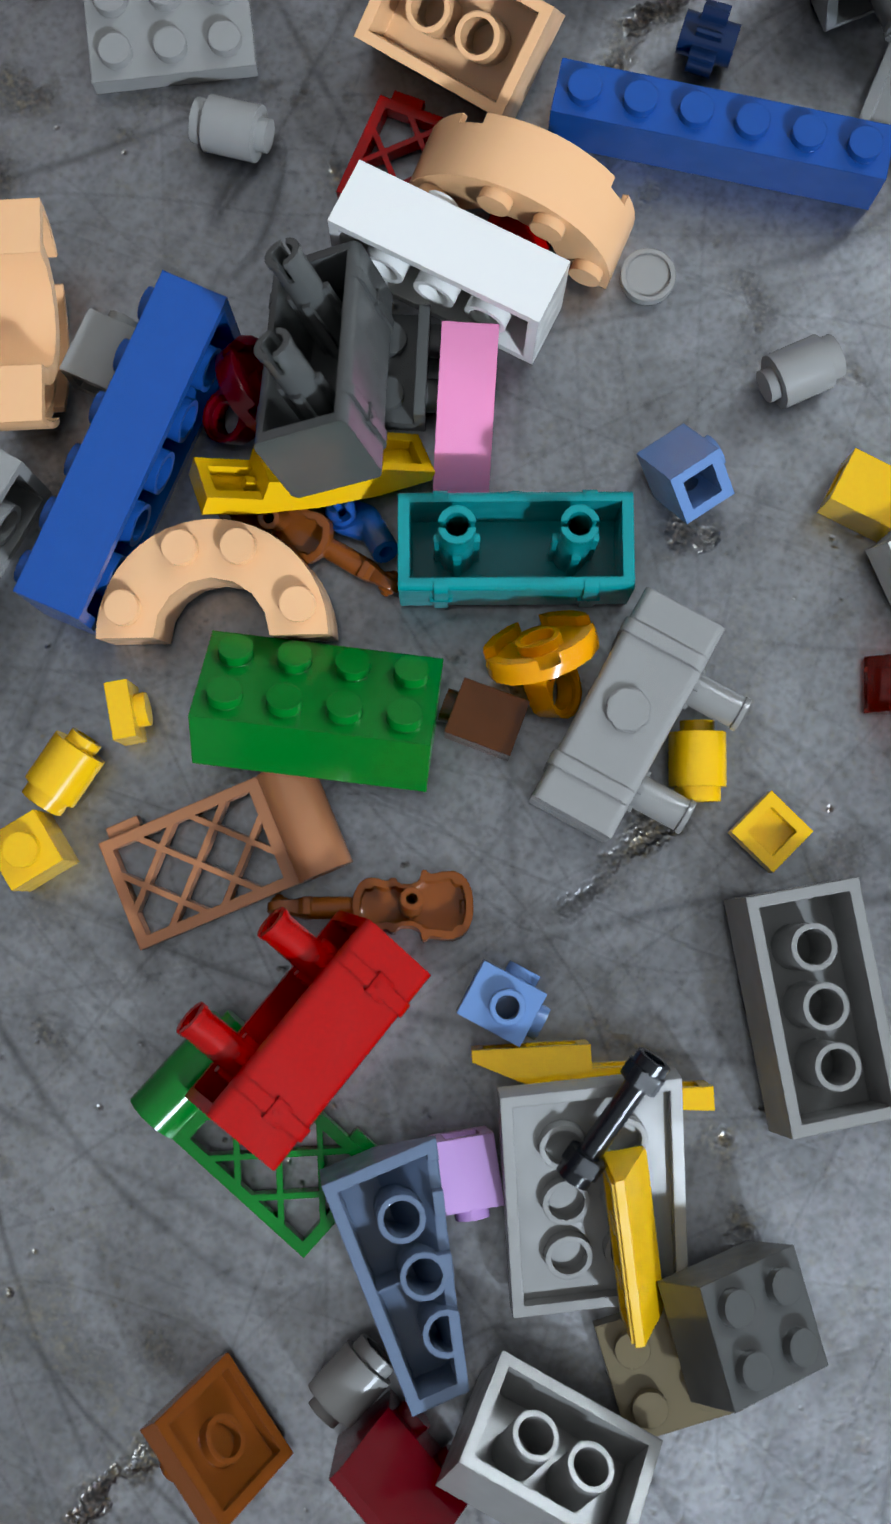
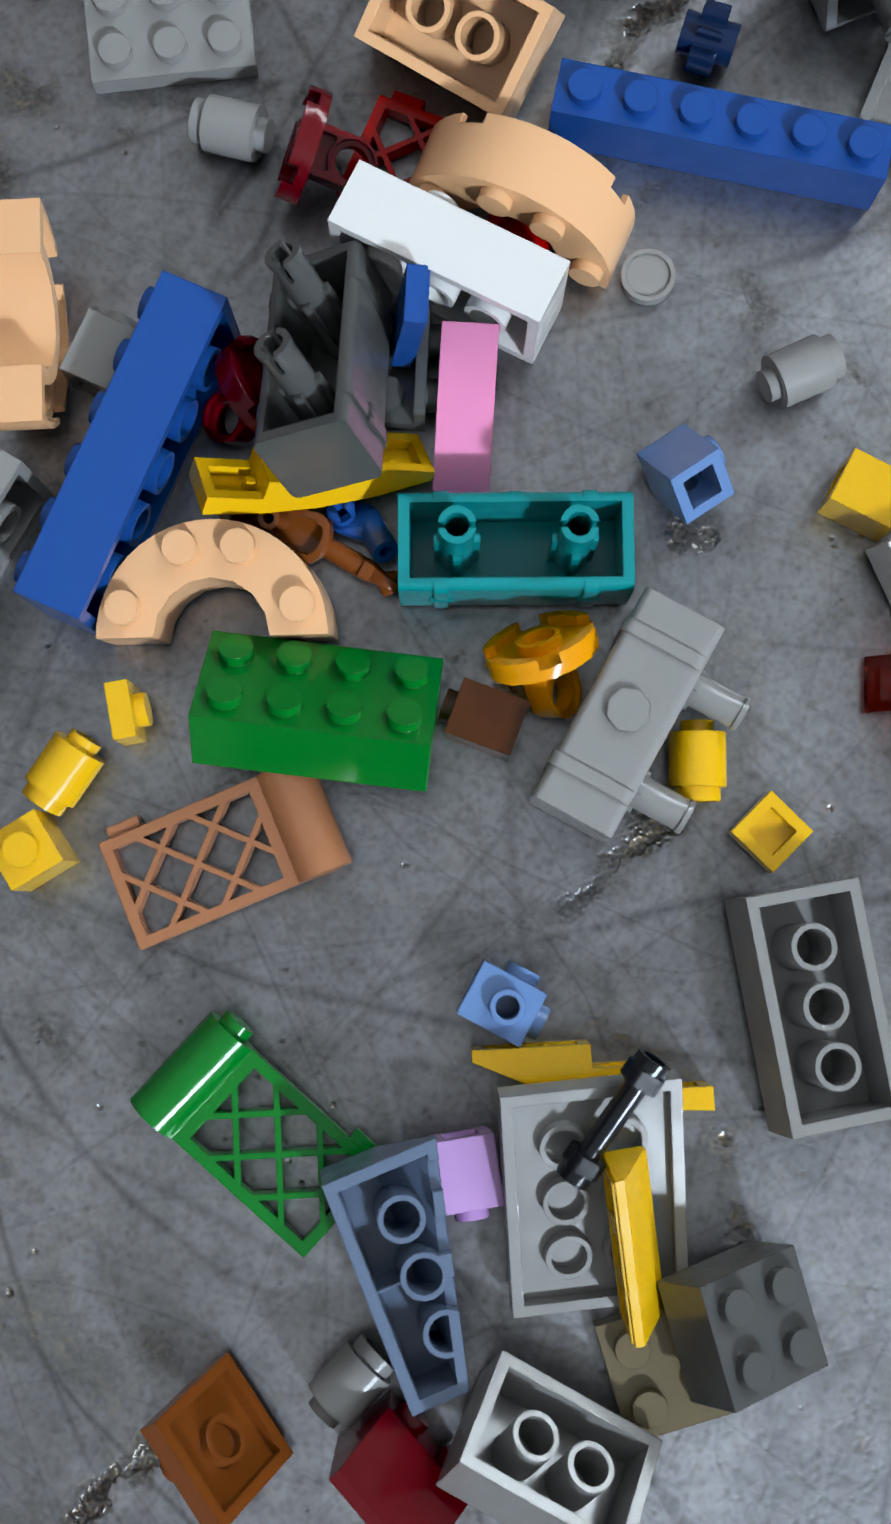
(305, 1034): red piece -> none
(314, 149): none -> dark red tile
(410, 315): none -> blue tile
(434, 906): dark orange piece -> none

